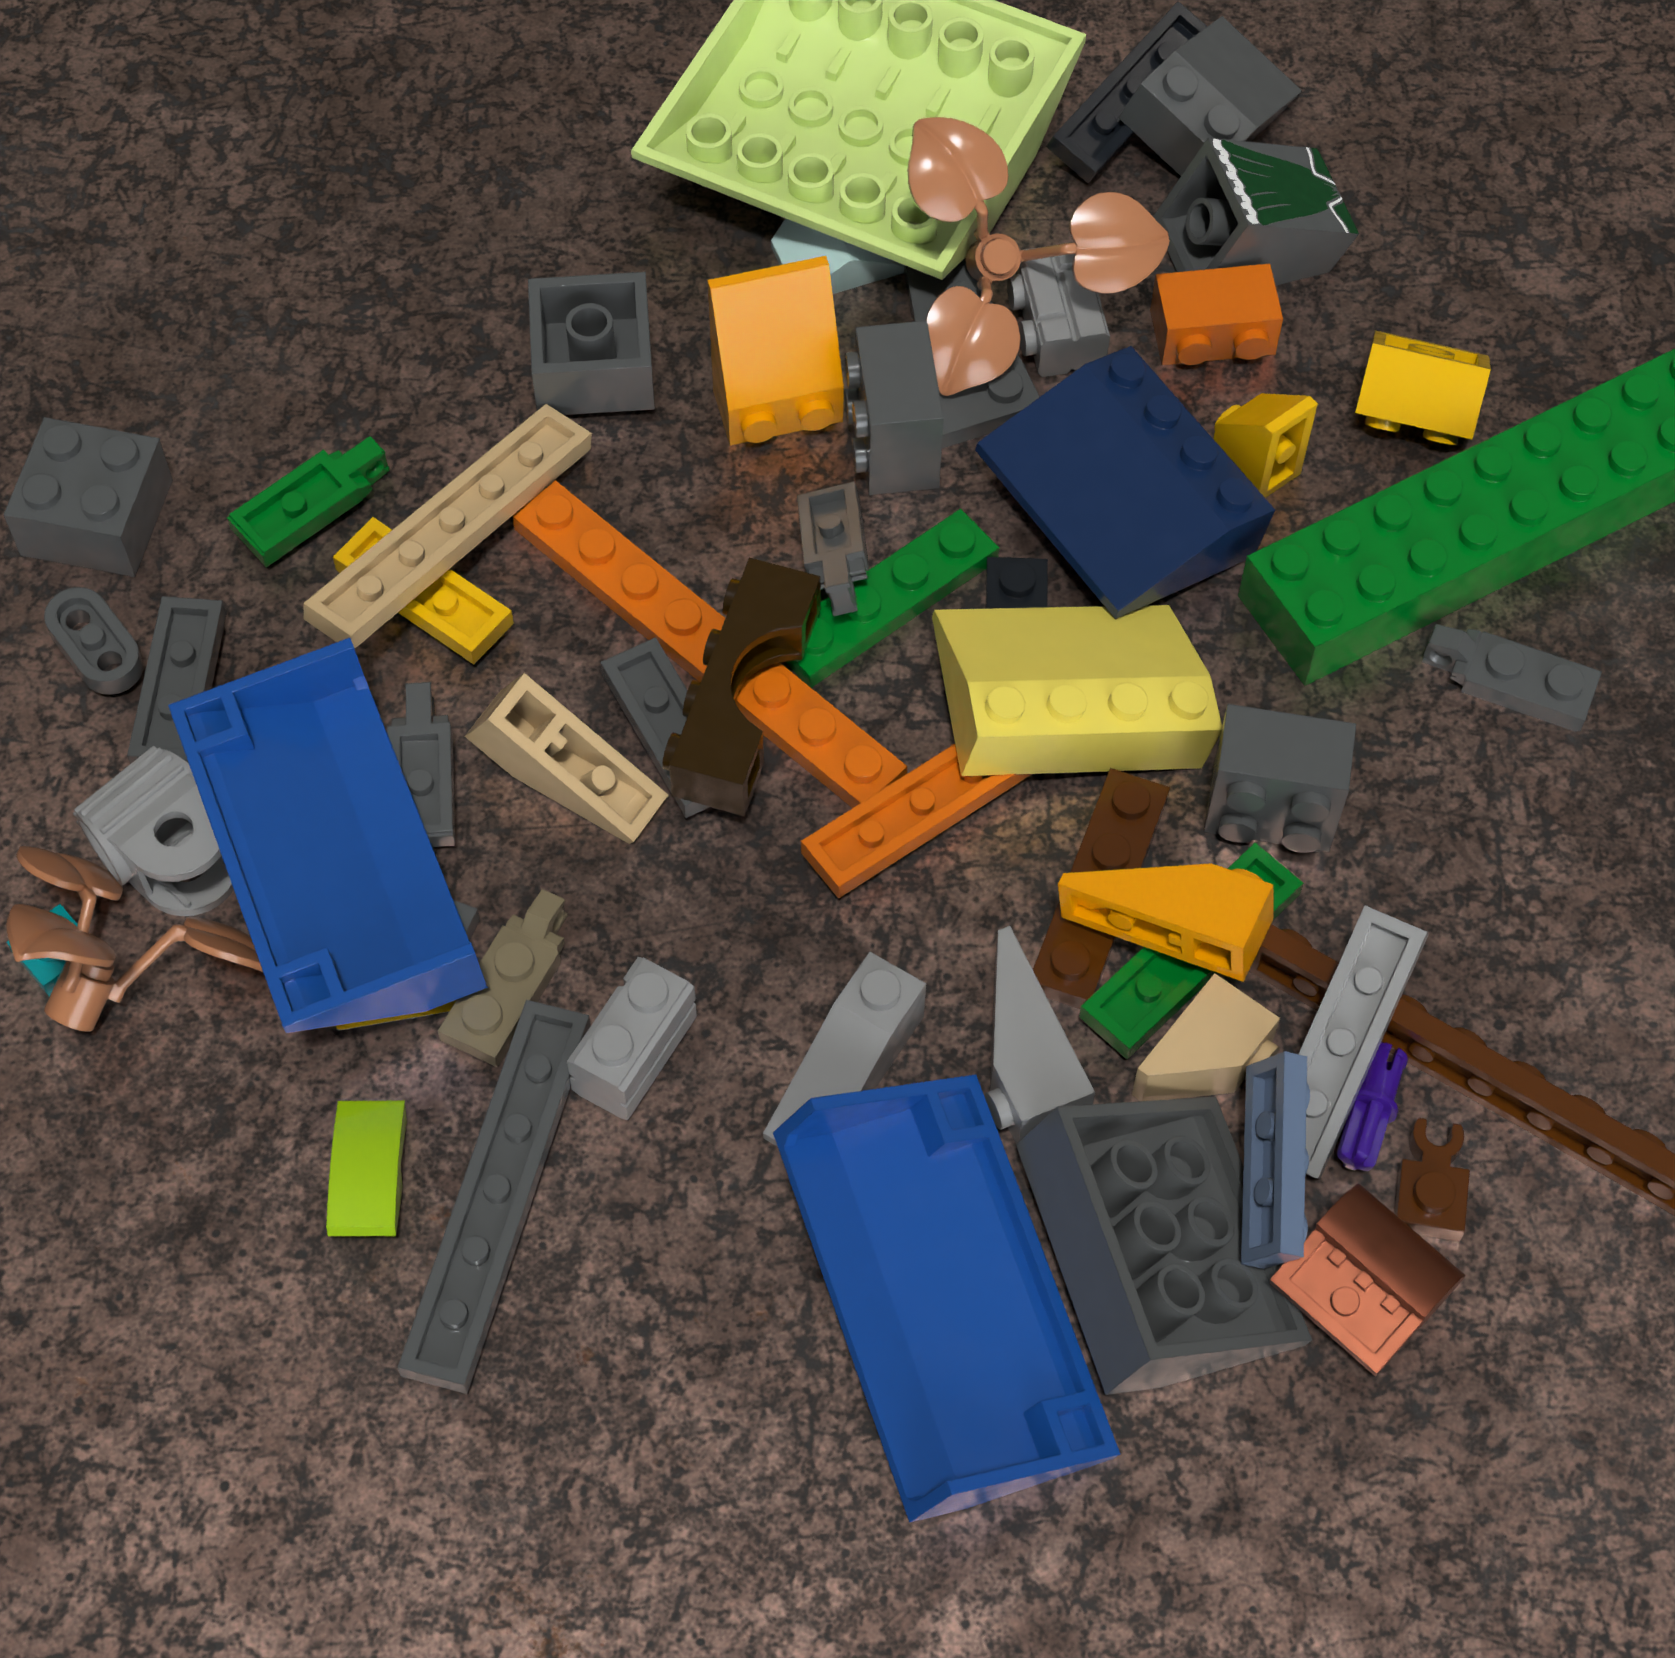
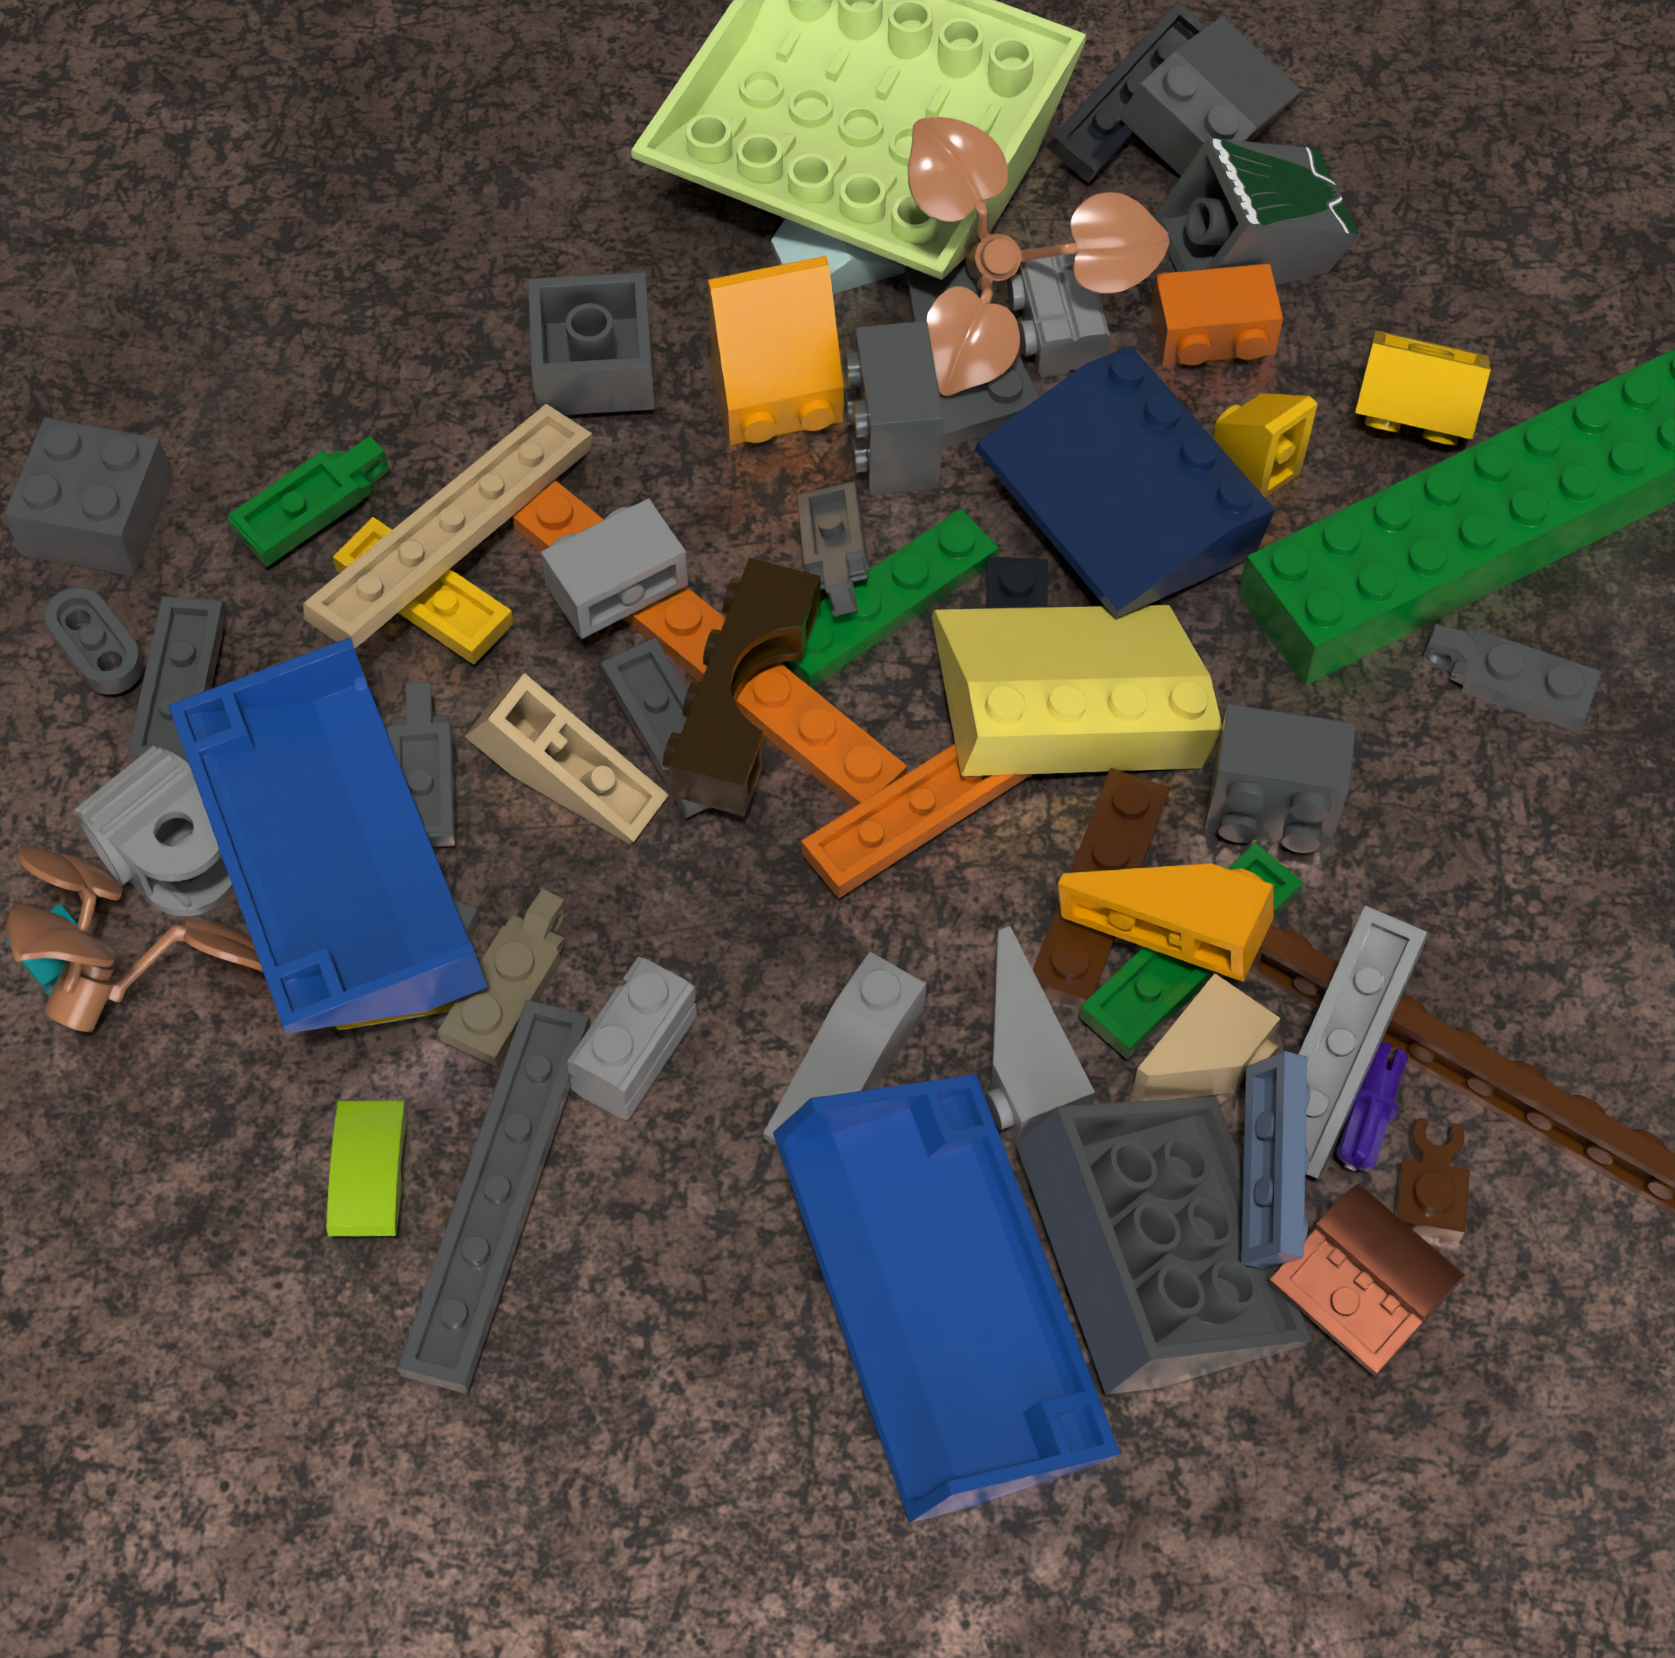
(614, 567): none -> light grey brick

